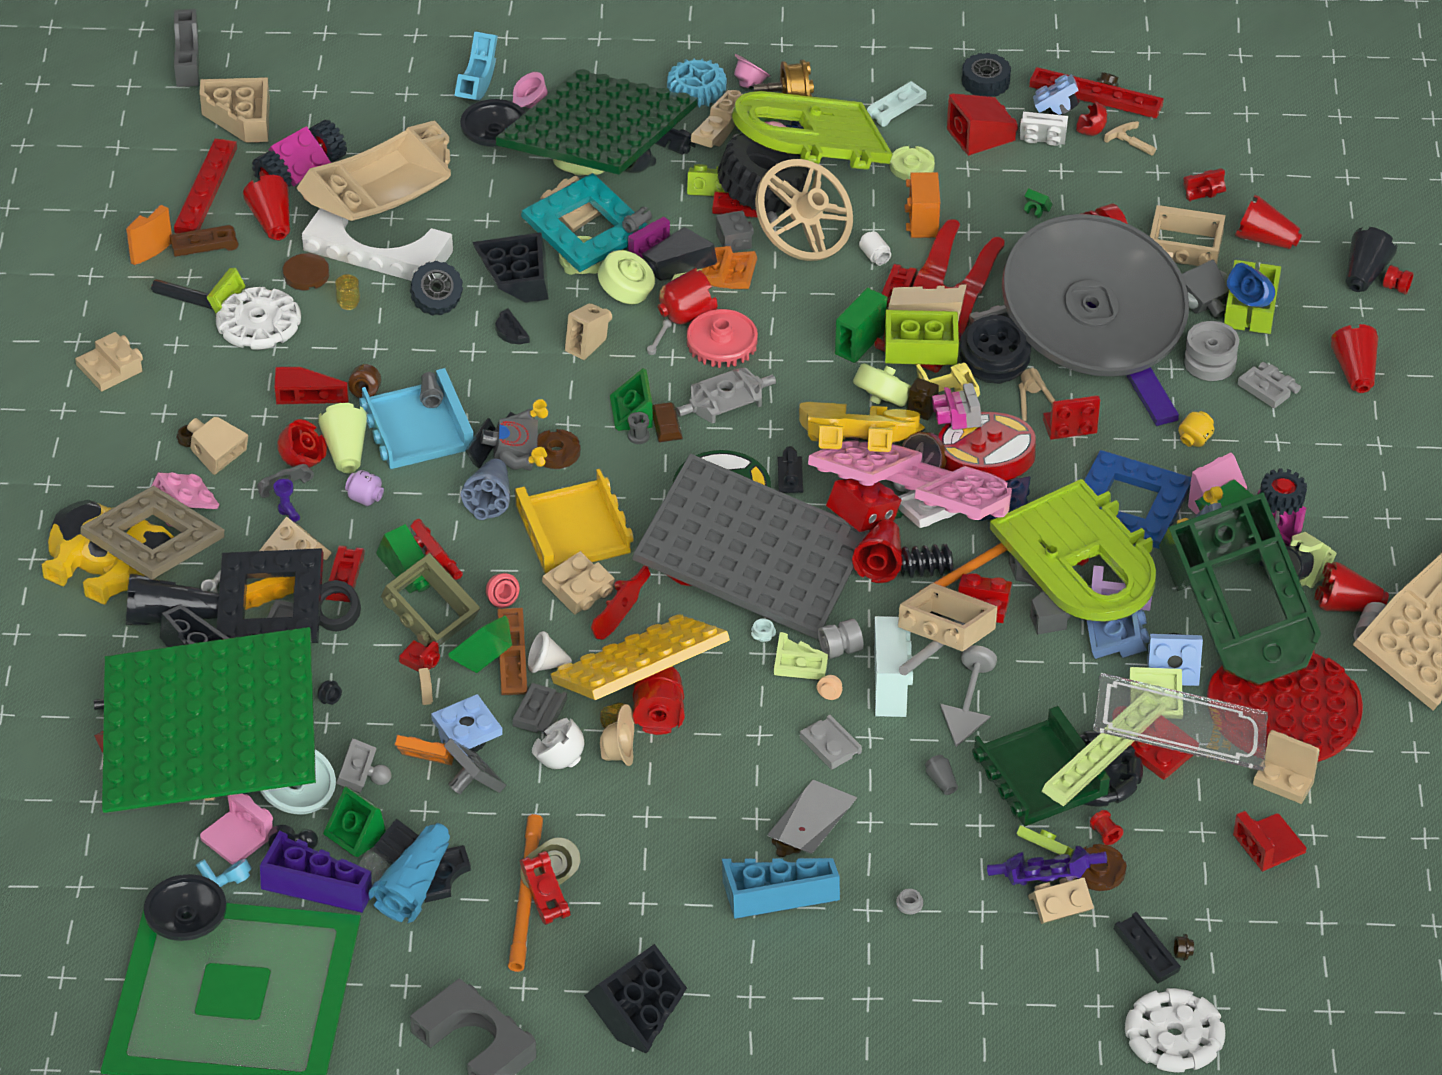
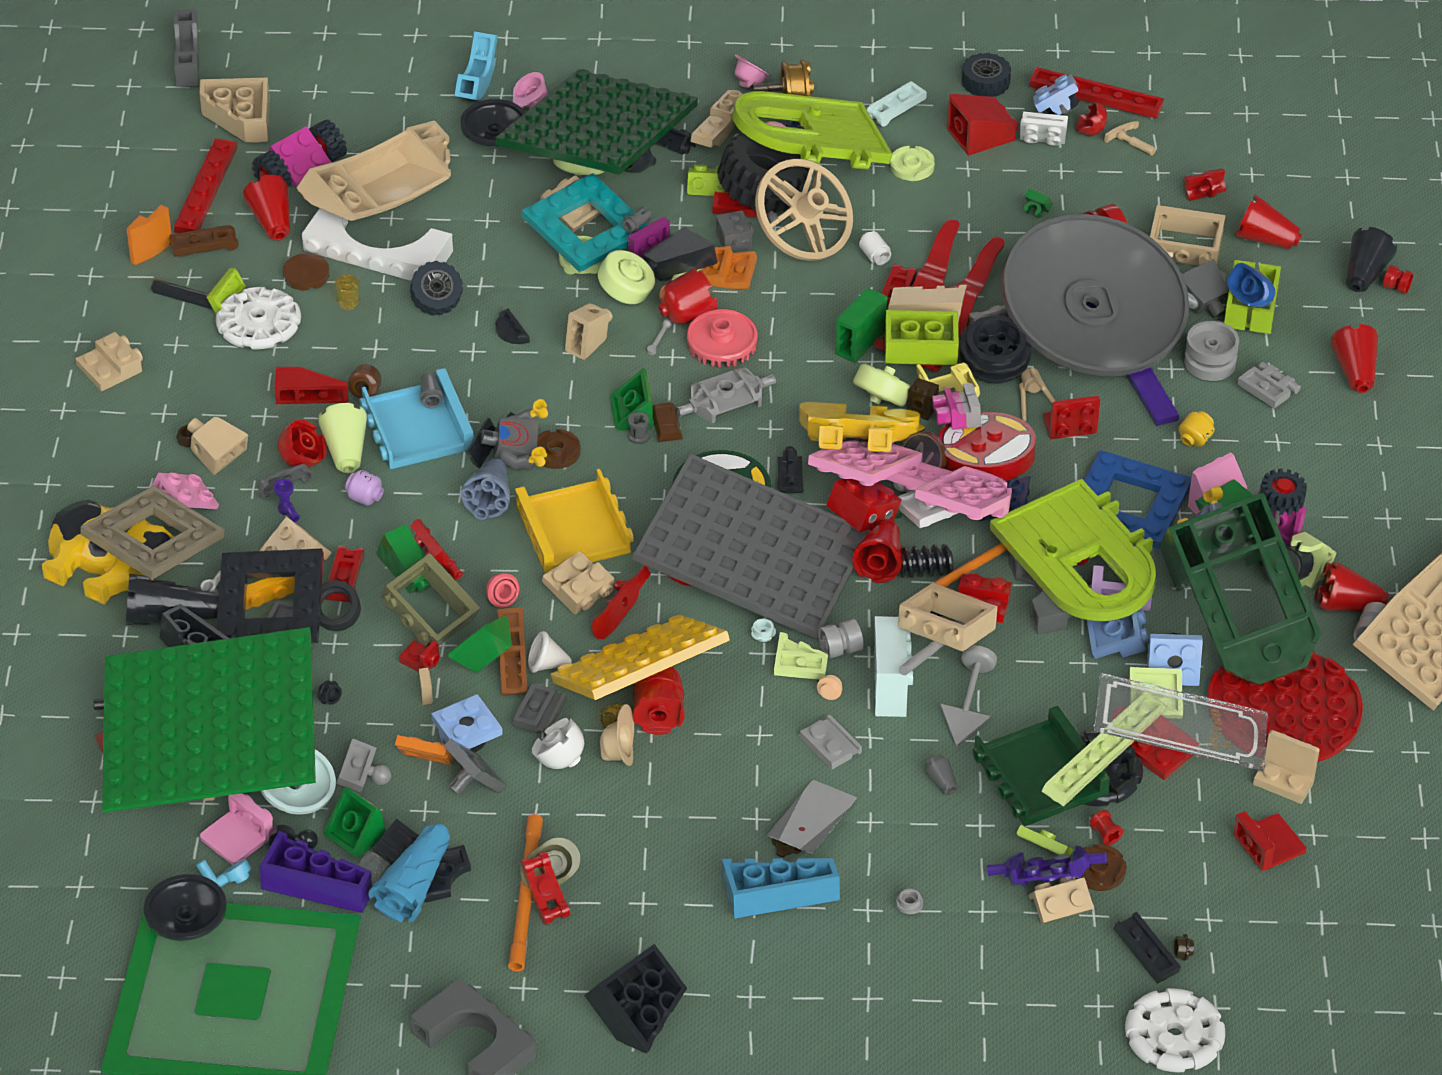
(517, 265): black wedge -> none
(699, 80): medium azure gear -> none
(923, 204): orange container -> none
(1109, 79): dark brown plate -> none

